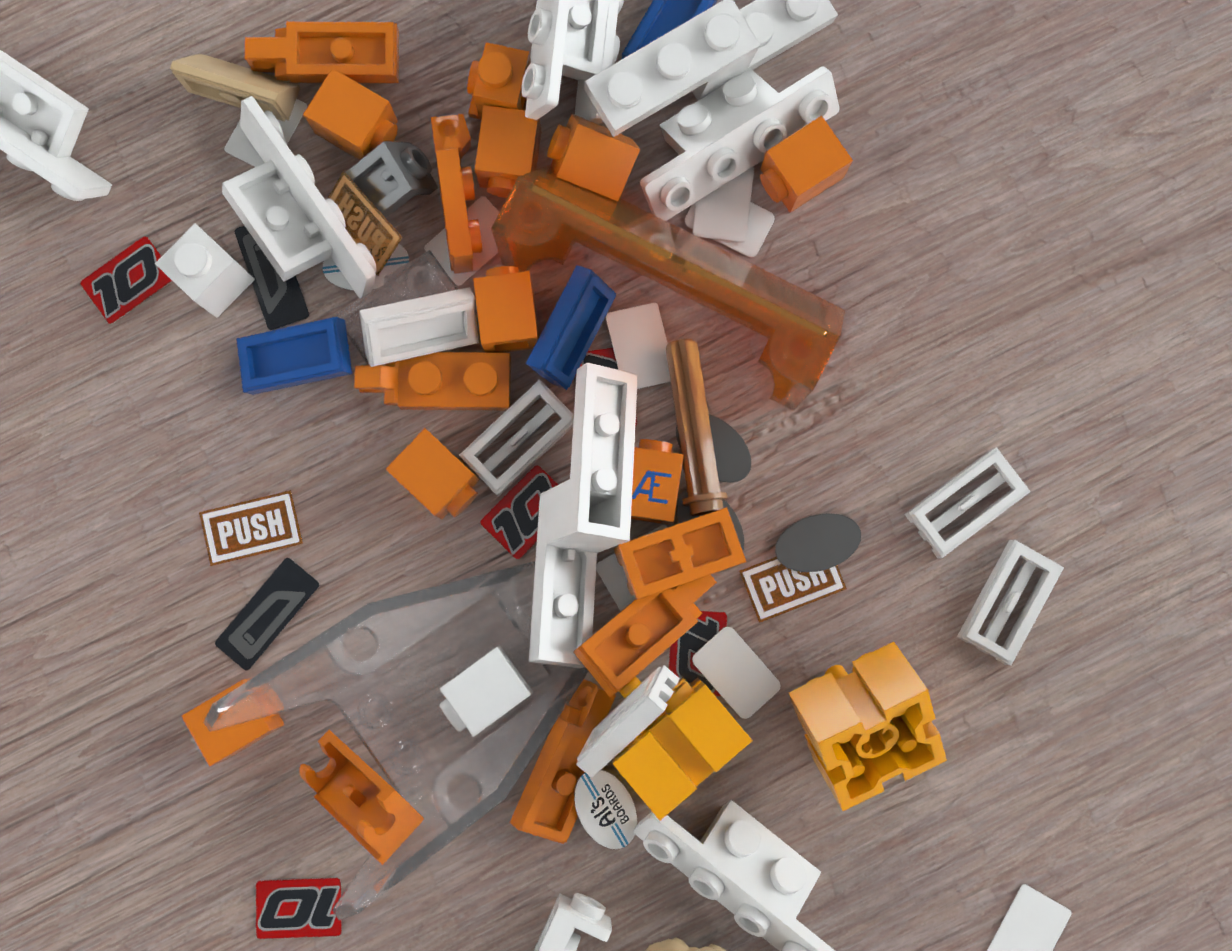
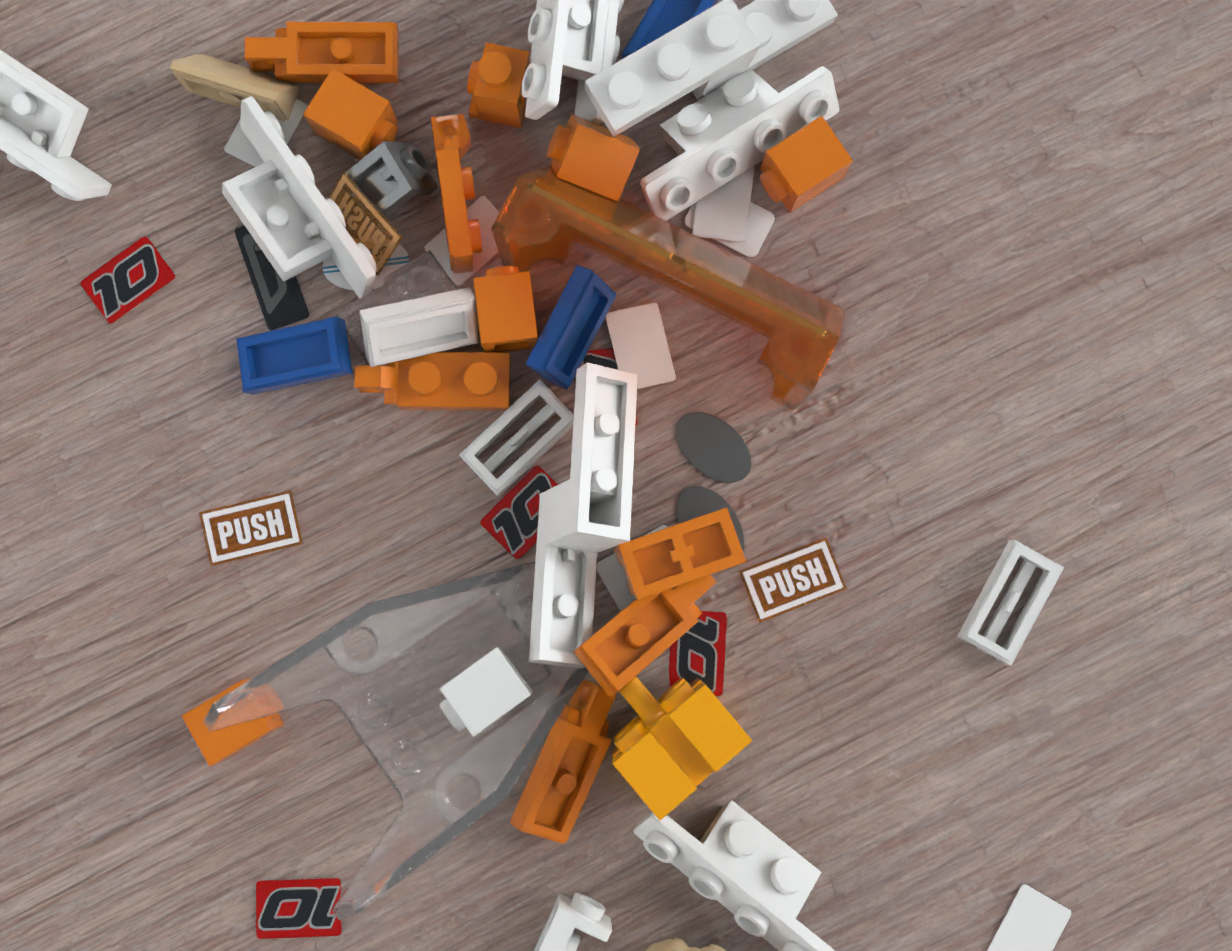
(204, 271): white brick -> none
(267, 614): black sticker -> none
(361, 799): orange hinge -> none
(434, 476): orange brick -> none
(506, 148): orange brick -> none
(605, 809): white sticker -> none
(627, 720): white tile -> none
(655, 482): orange brick -> none
(694, 428): medium nougat axle -> none
(736, 672): white sticker -> none
(818, 542): dark grey sticker -> none
(868, 724): light orange brick -> none
(929, 530): white tile -> none

